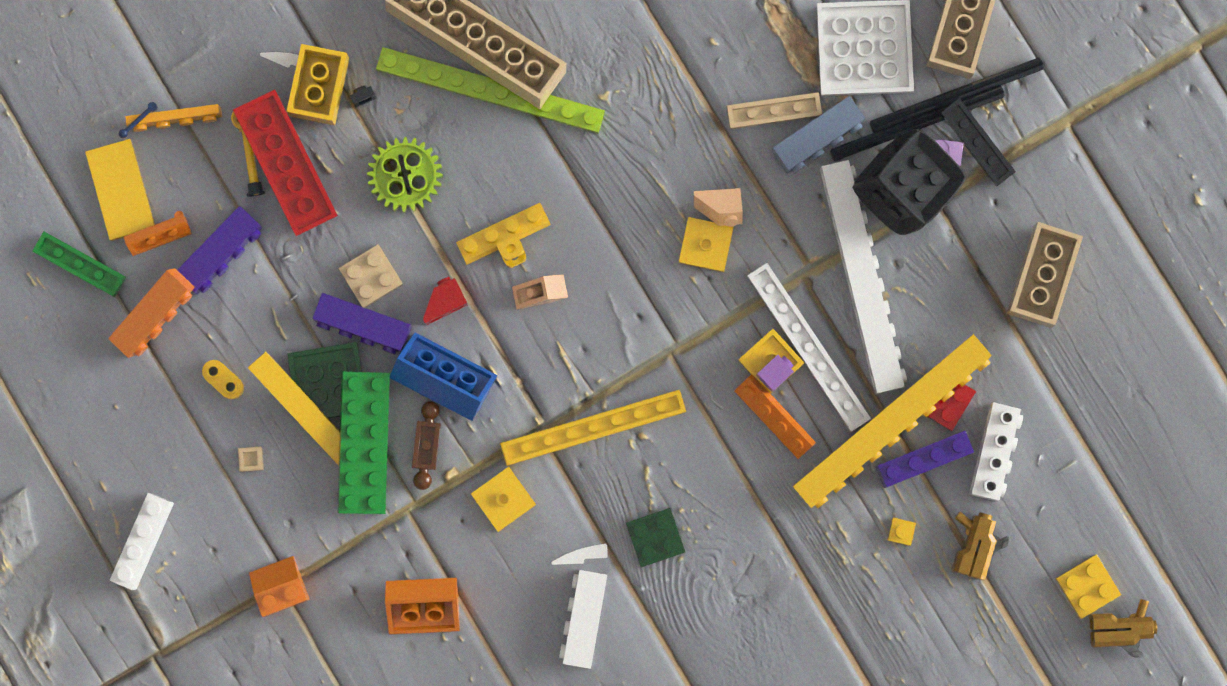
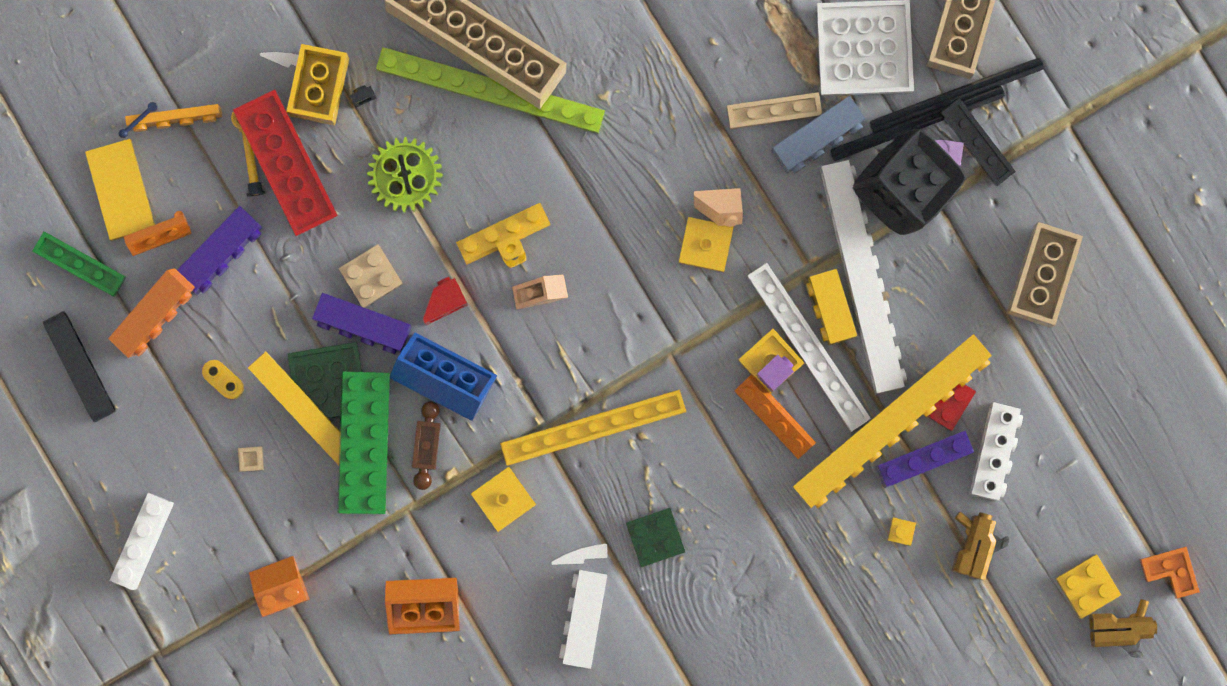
(79, 366): none -> black beam
(831, 307): none -> yellow brick
(1175, 565): none -> orange plate

